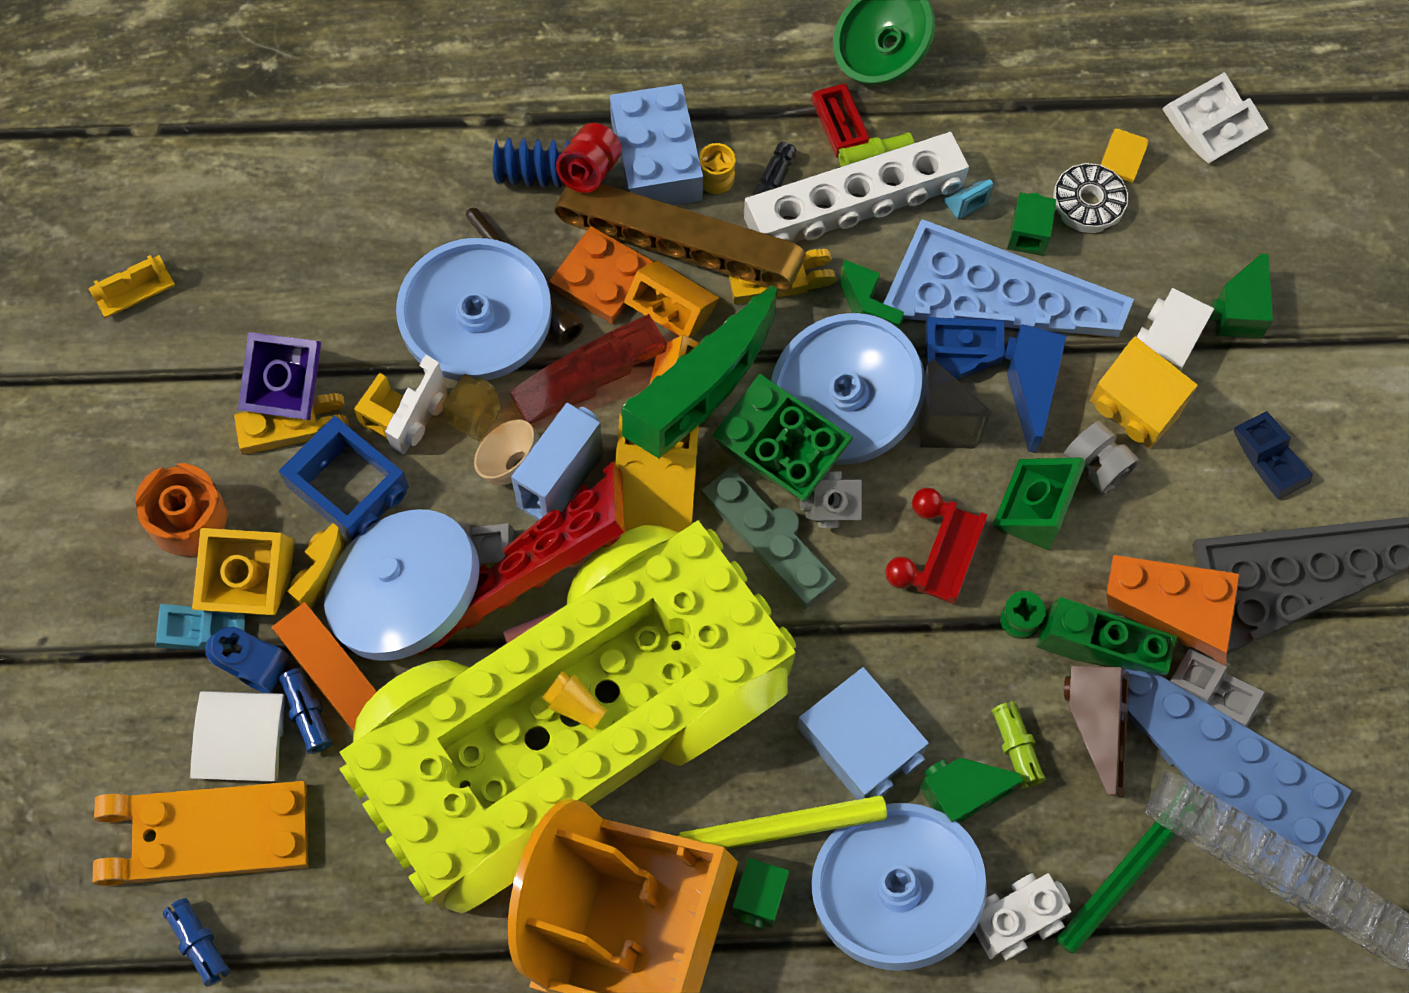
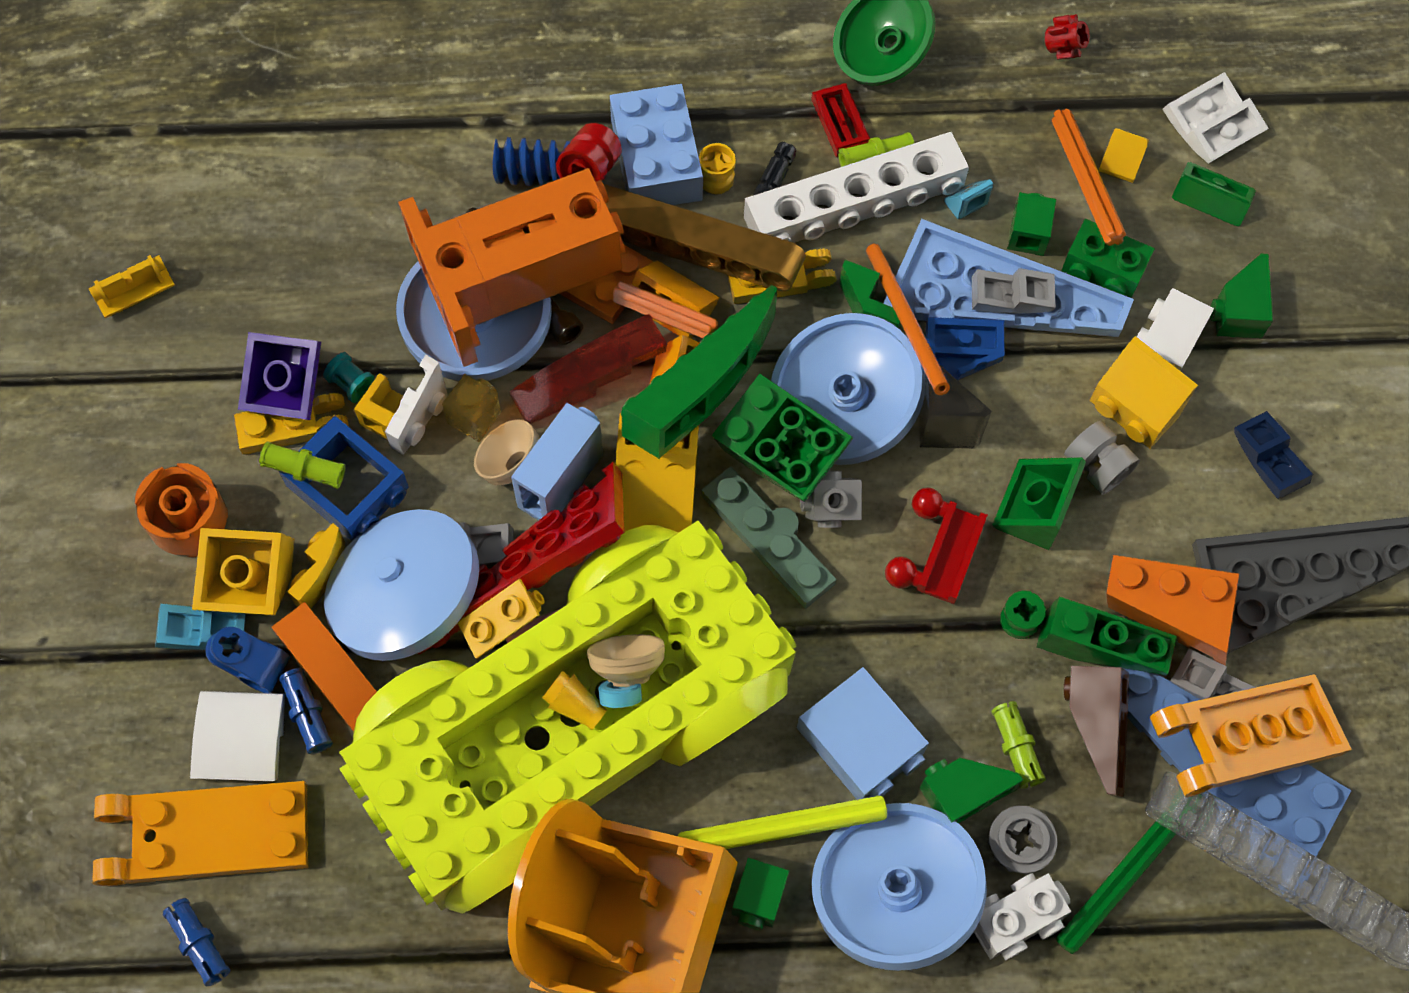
(302, 465): none -> lime pin
(348, 376): none -> teal bush
(500, 617): none -> yellow hinge
(514, 252): none -> orange brick
(619, 697): none -> medium azure tile
(626, 658): none -> tan piece
(664, 310): none -> orange axle
(908, 321): none -> orange piece
(1017, 293): none -> light grey slope
(1032, 378): blue slope -> none
(1040, 832): none -> light grey gear
(1067, 37): none -> red gear
(1088, 177): none -> orange axle
(1095, 180): tile -> none
(1107, 266): none -> green brick
(1213, 194): none -> green slope
(1254, 732): none -> light orange hinge

